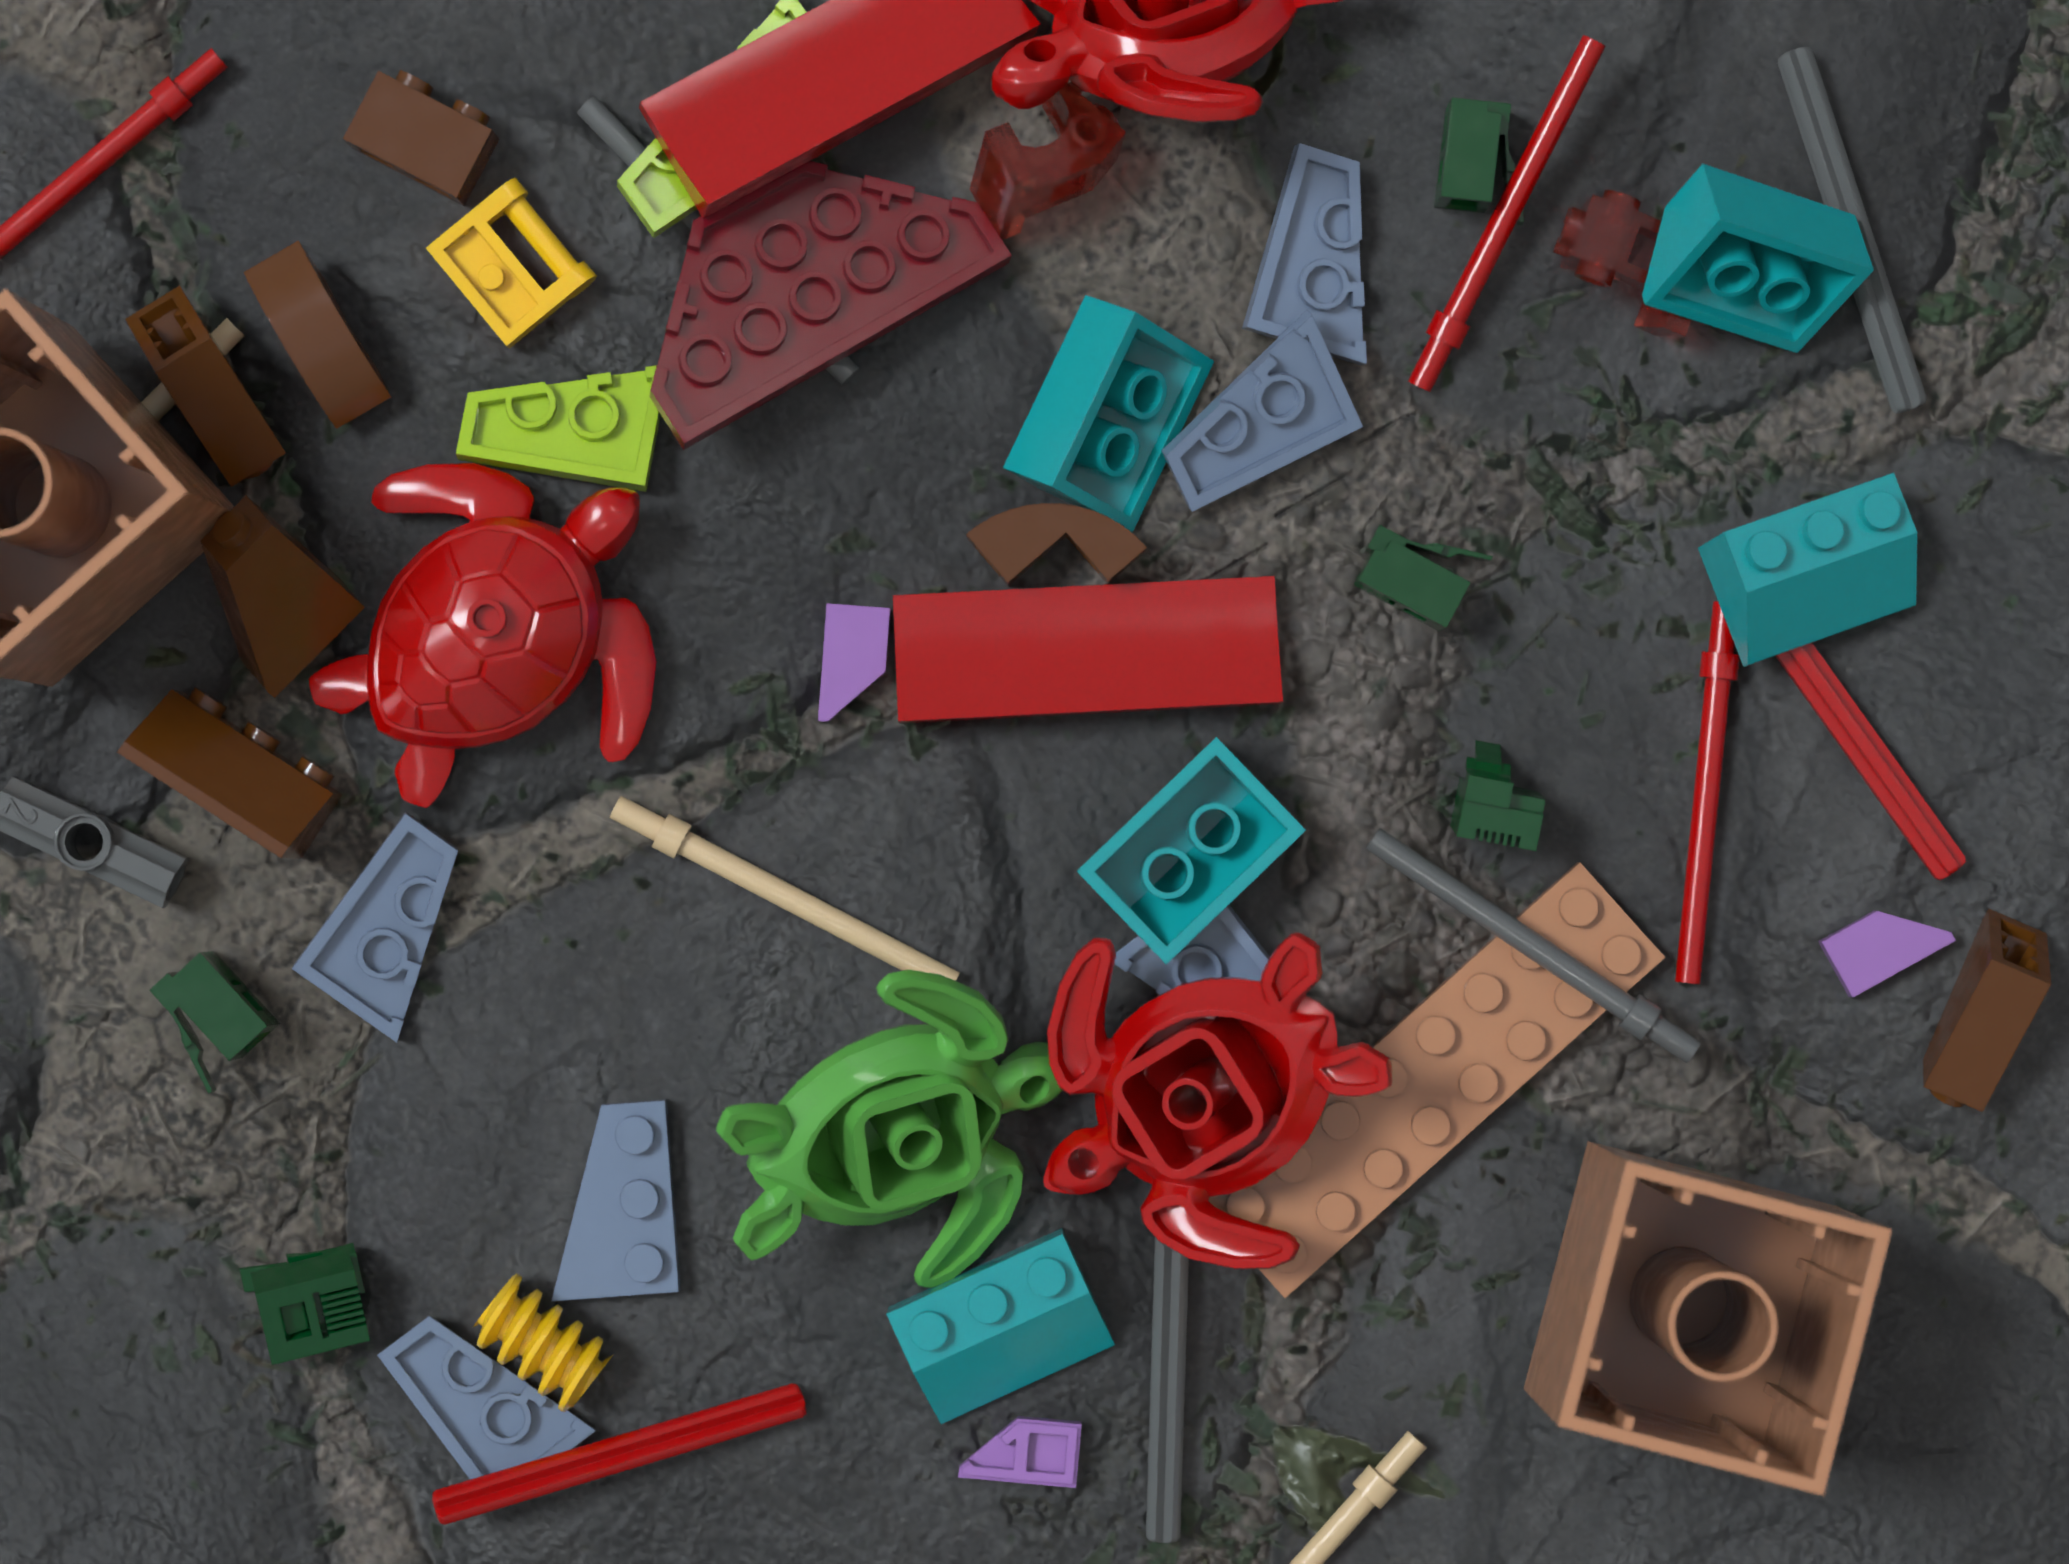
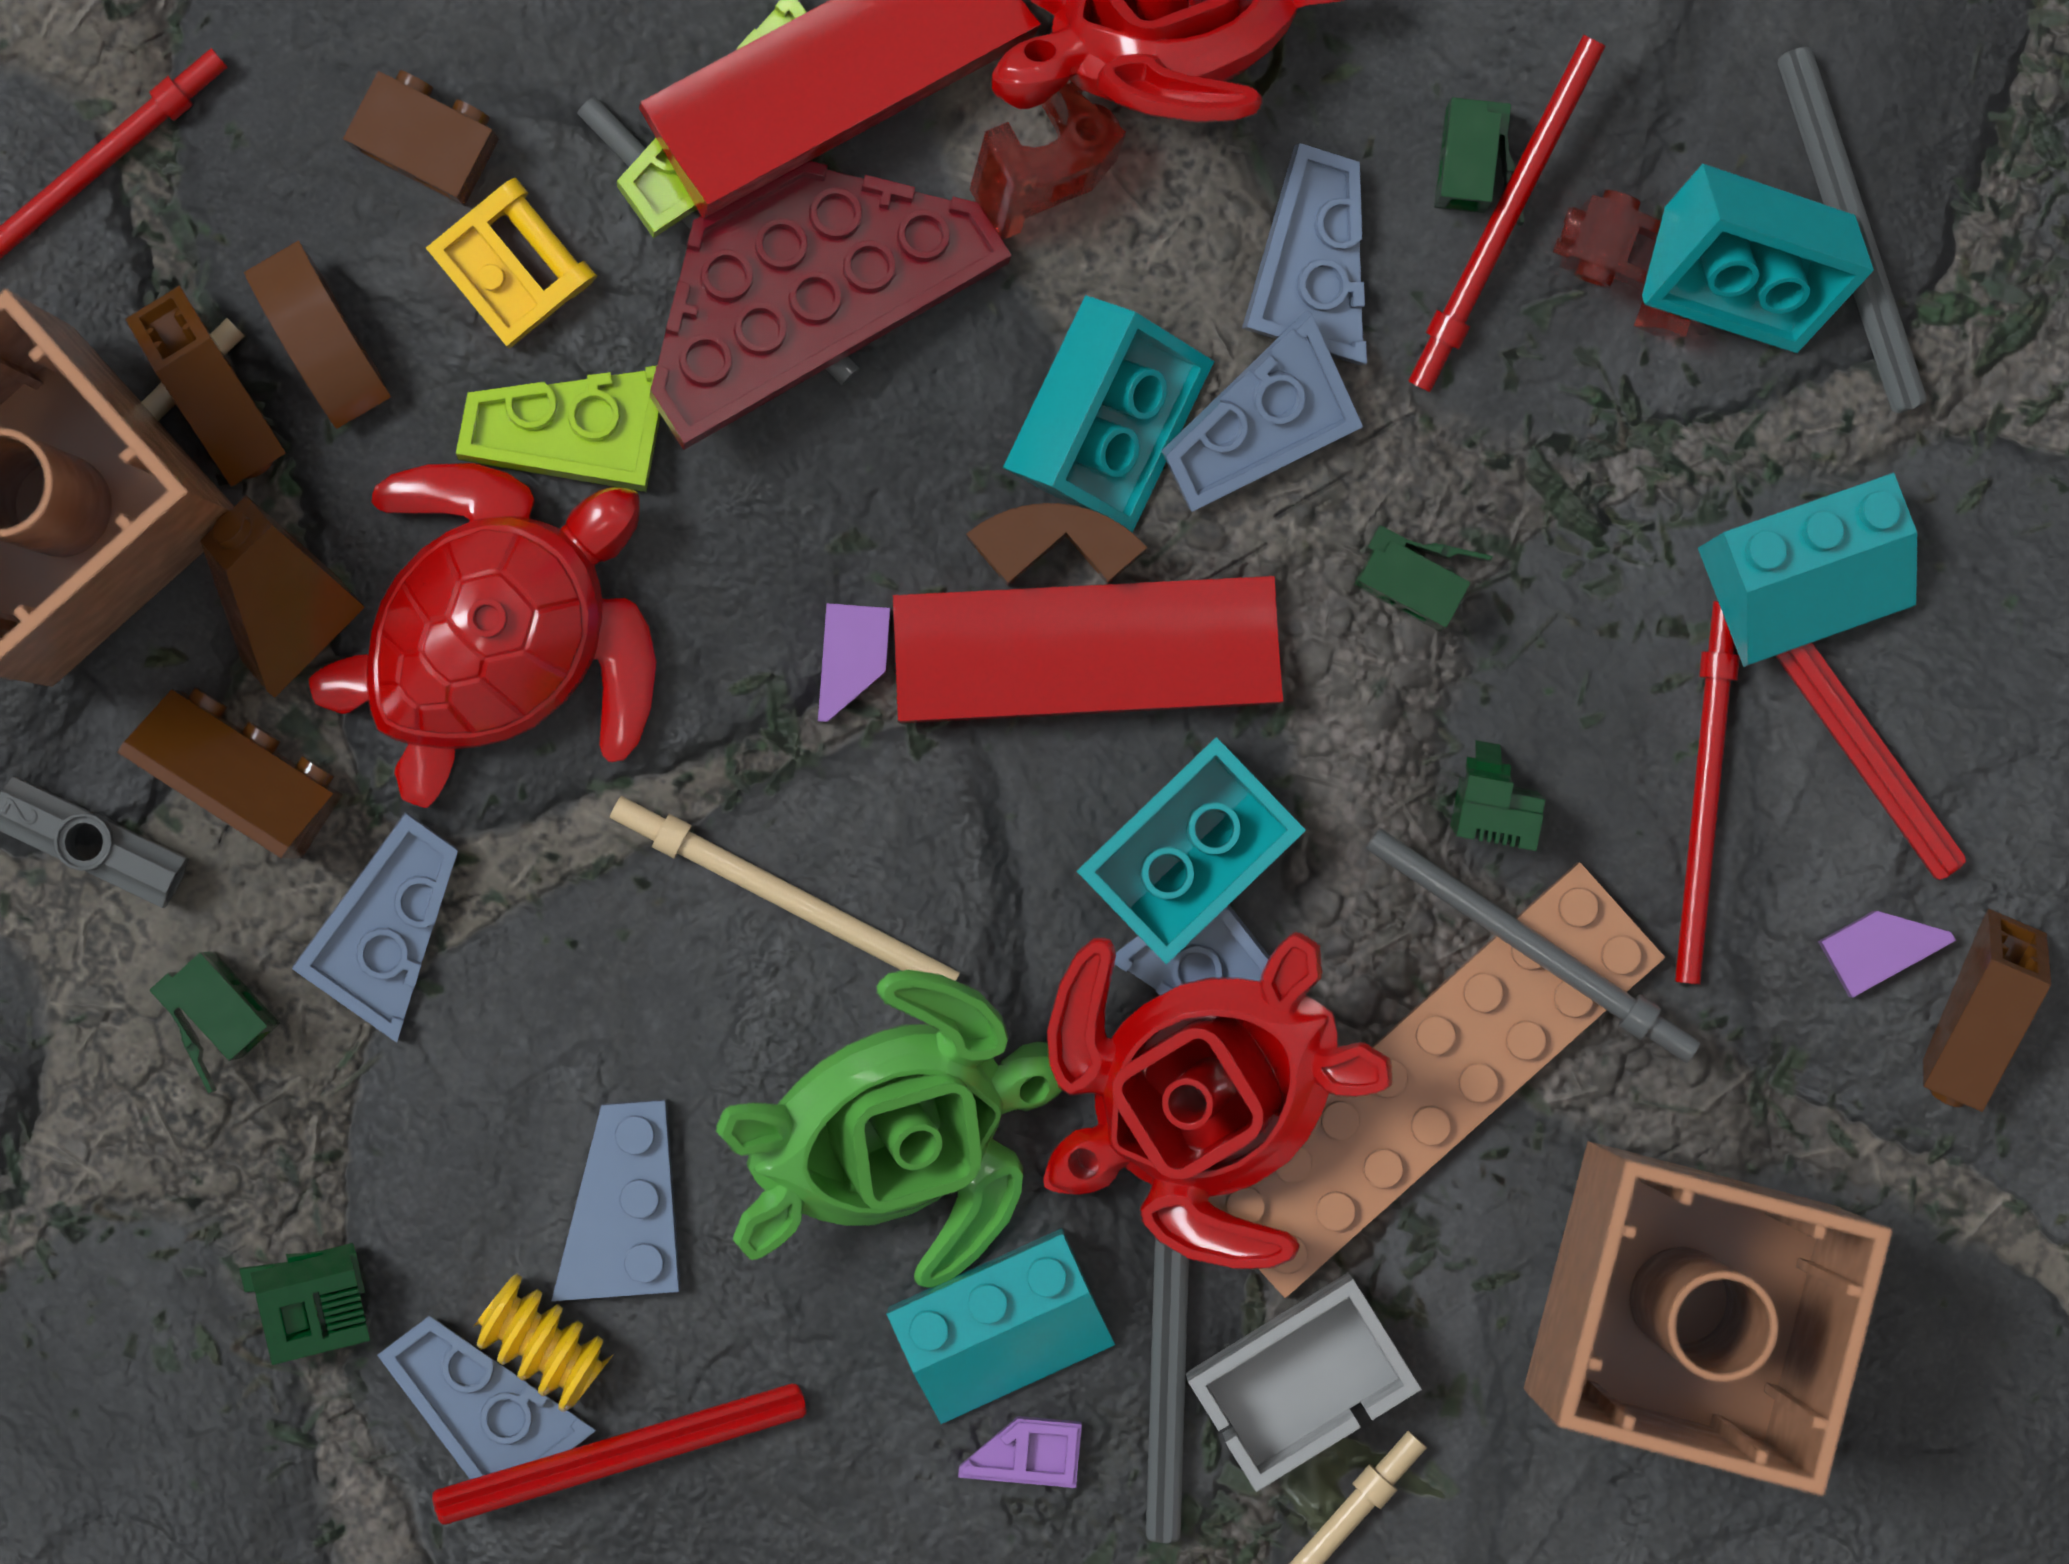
(1298, 1378): none -> light grey piece

